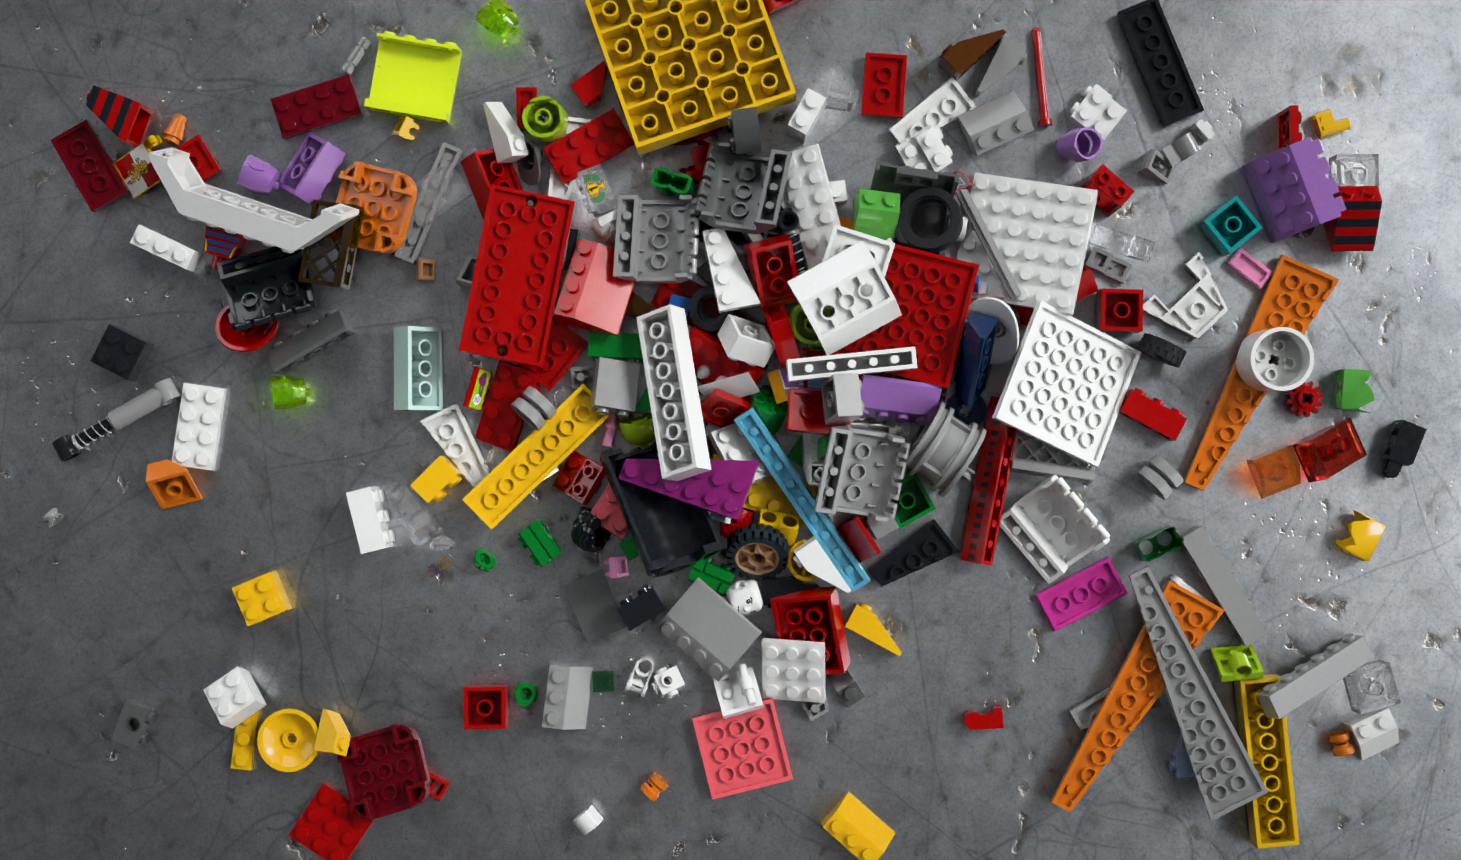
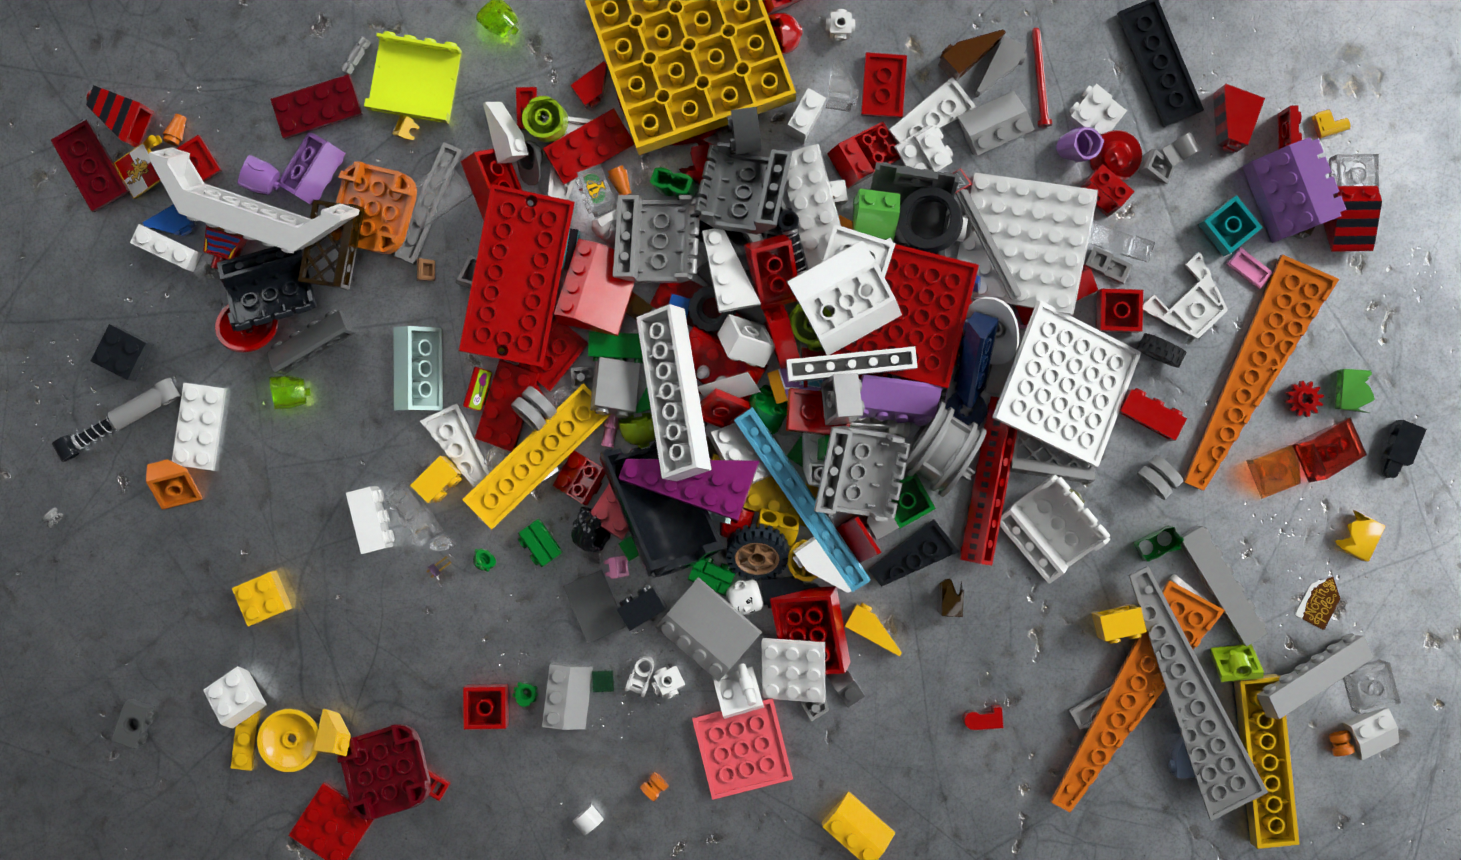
(170, 222): none -> blue slope
(619, 179): none -> orange cone
(787, 31): none -> red cylinder
(837, 31): none -> white brick
(858, 155): none -> red slope
(948, 601): none -> dark brown piece
(1081, 594): dark pink tile -> none
(1119, 153): none -> red hat
(1119, 623): none -> yellow brick
(1203, 130): white plate -> none
(1235, 117): none -> red slope
(1291, 361): white brick -> none
(1319, 603): none -> sticker

